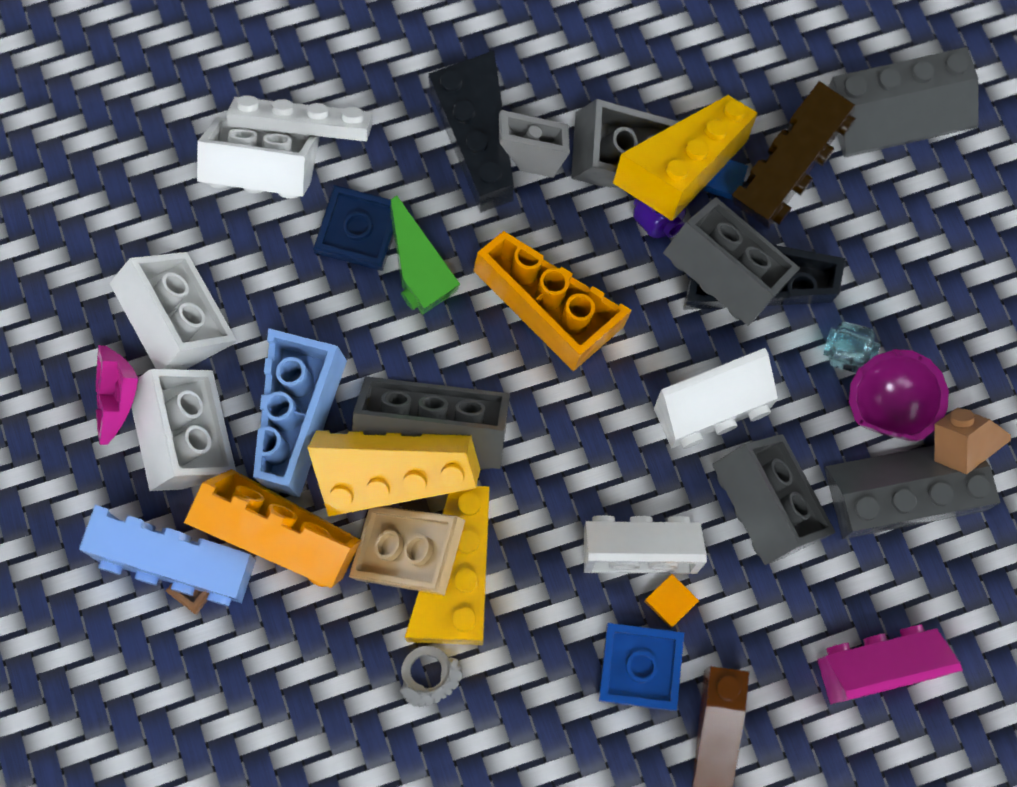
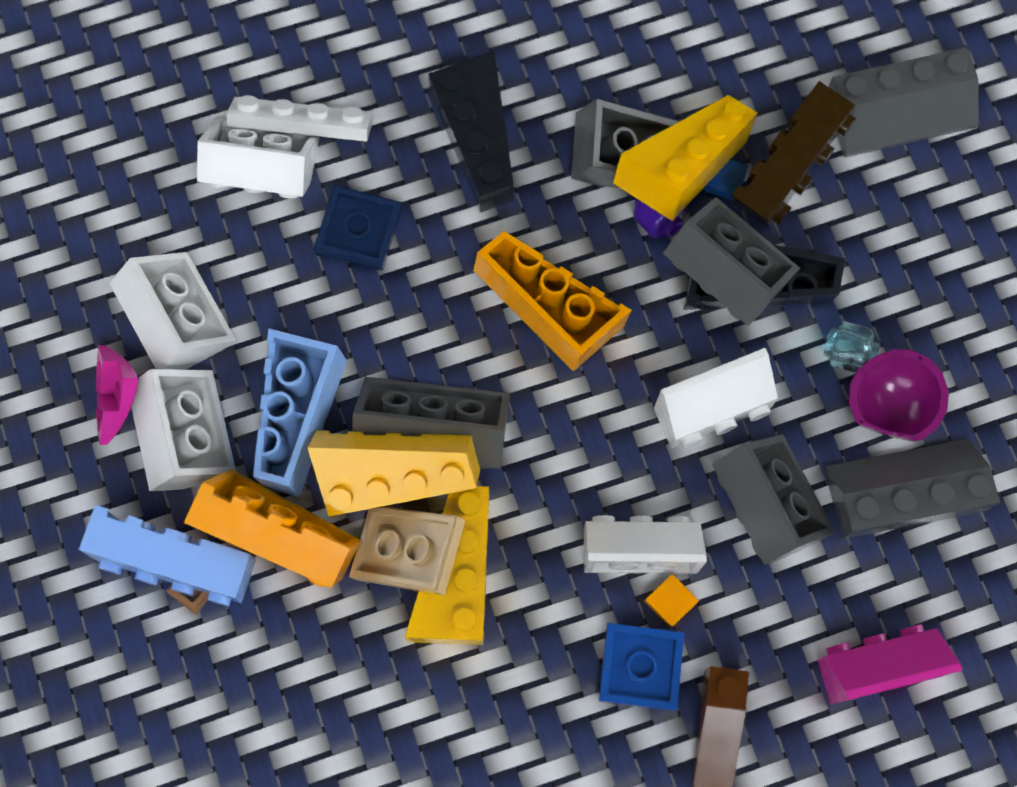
(419, 695): light grey piece -> none
(422, 270): bright green slope -> none
(534, 143): light grey slope -> none
(967, 440): medium nougat slope -> none

